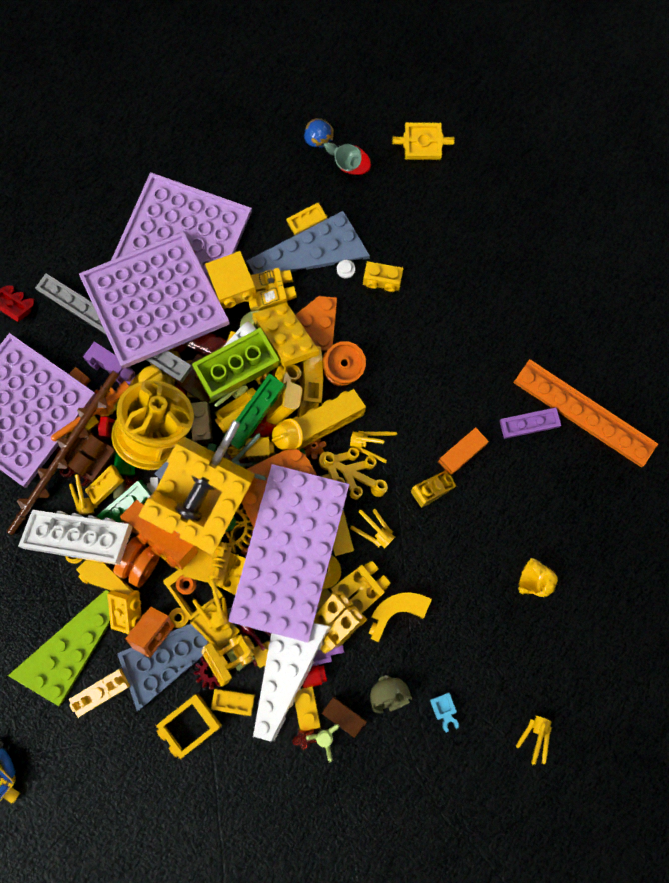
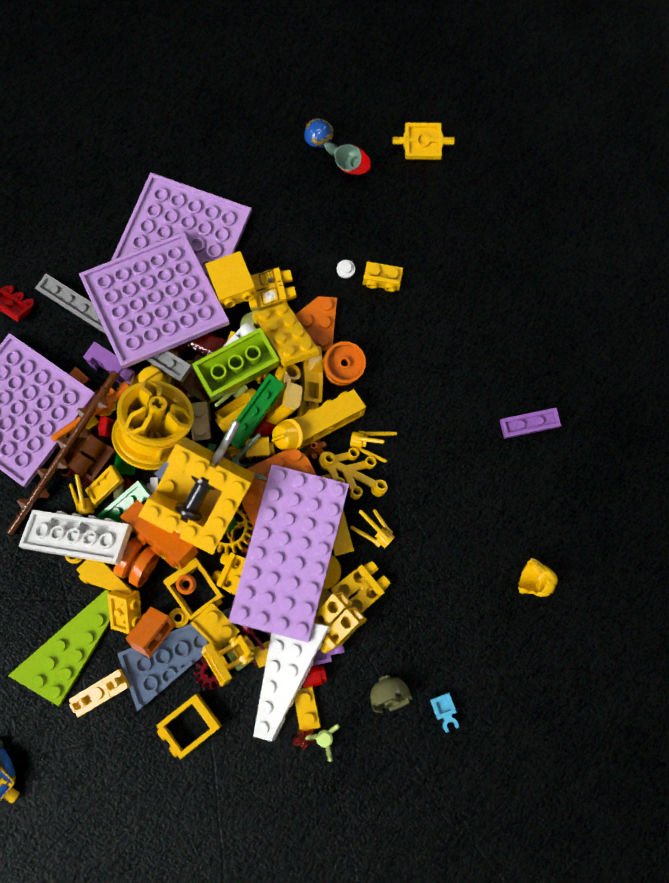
(208, 566): yellow hinge -> none
(219, 619): yellow plant -> none
(232, 702): yellow plate -> none
(306, 219): yellow plate -> none
(313, 248): sand blue wing -> none
(344, 717): reddish brown panel -> none
(403, 602): yellow arch -> none
(433, 488): yellow slope -> none
(463, 451): orange piece -> none
(542, 728): yellow plant -> none
(586, 413): orange plate -> none

